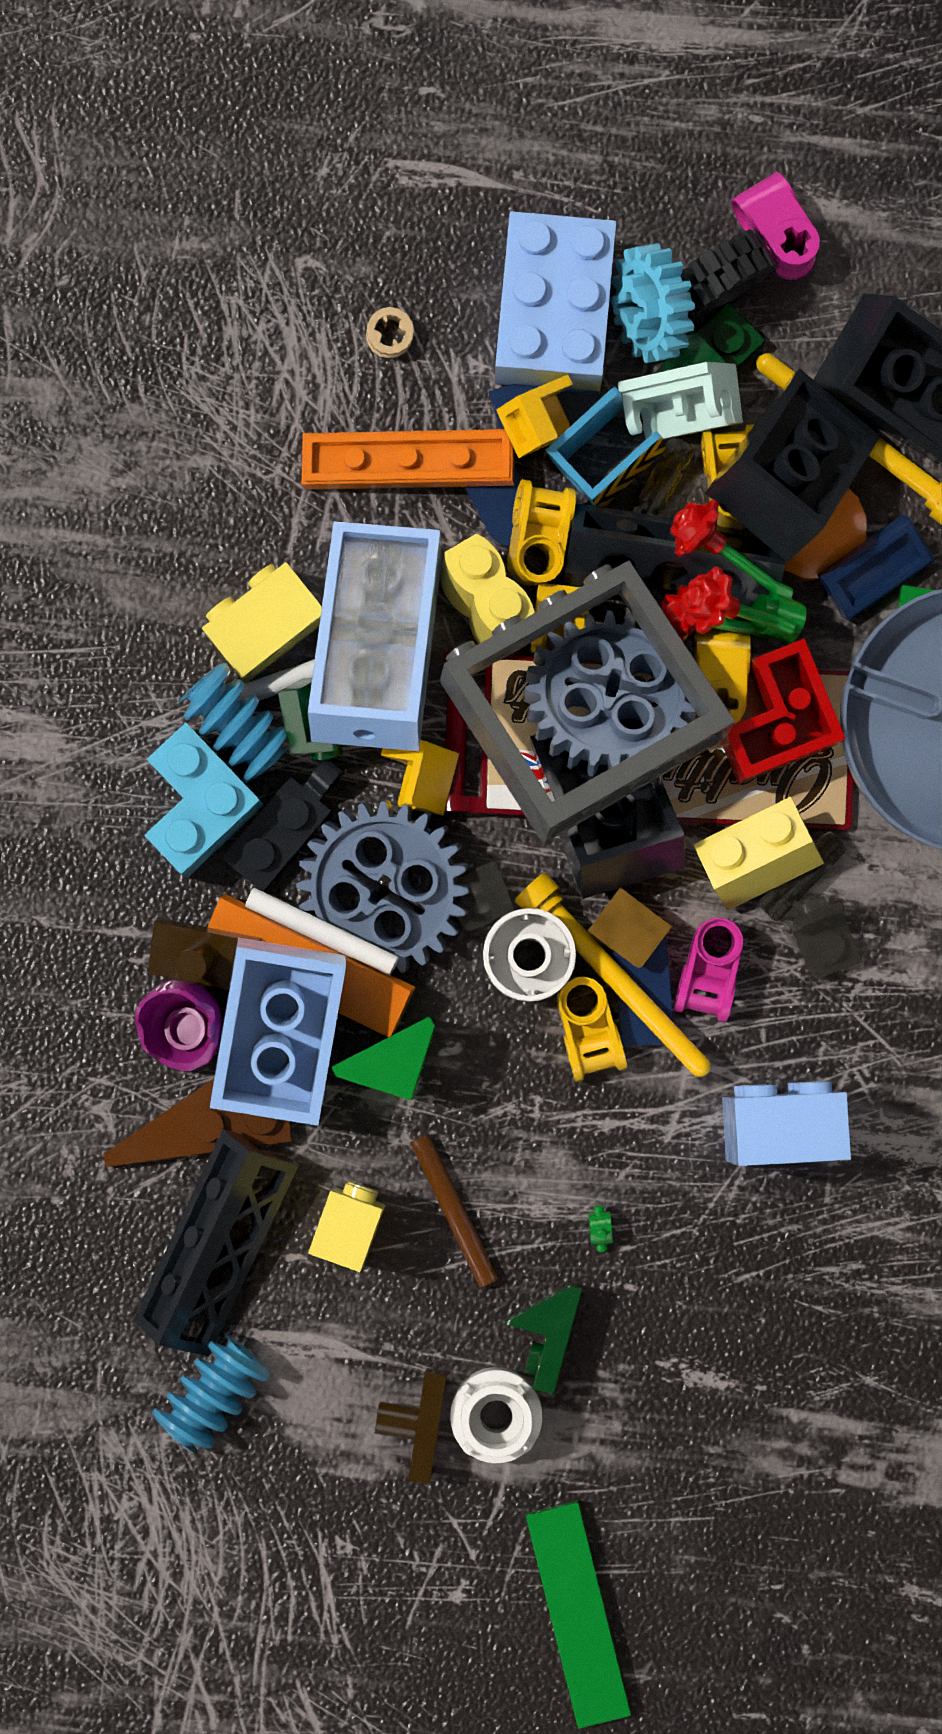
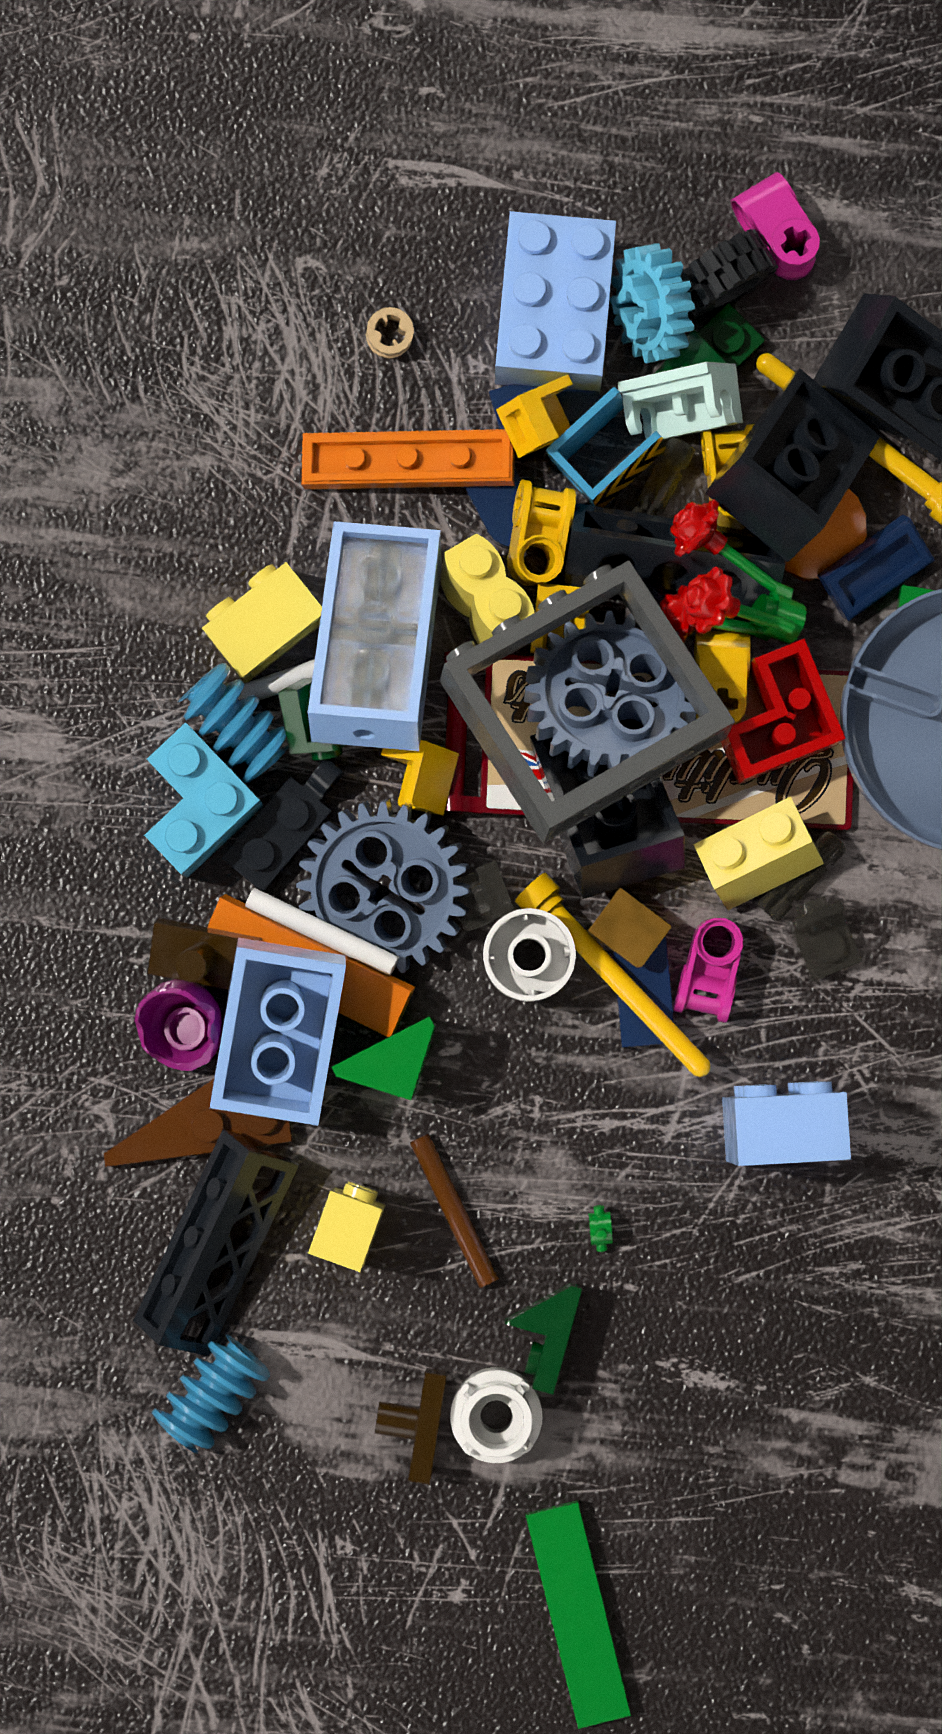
(590, 1032): yellow piece -> none

